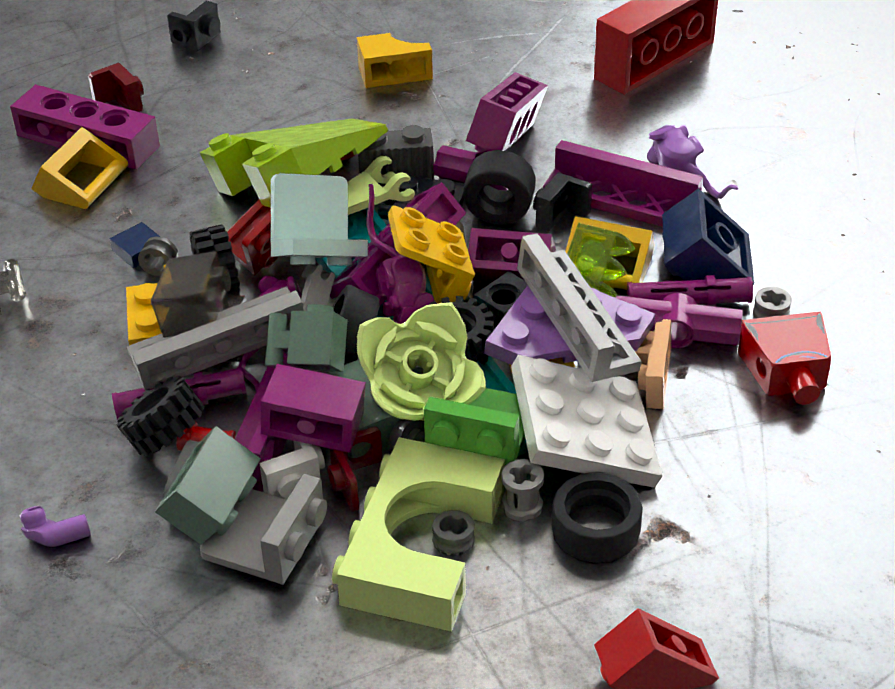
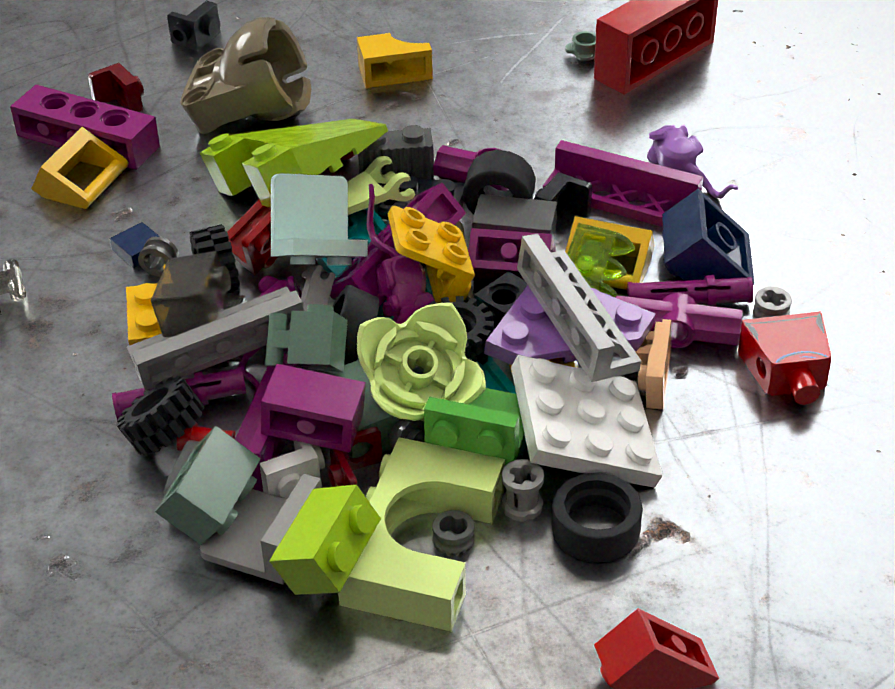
(52, 533): medium lavender arm -> none
(248, 78): none -> dark tan piece
(325, 540): none -> lime brick
(506, 113): magenta brick -> none
(515, 214): none -> dark grey brick
(582, 46): none -> sand green plate

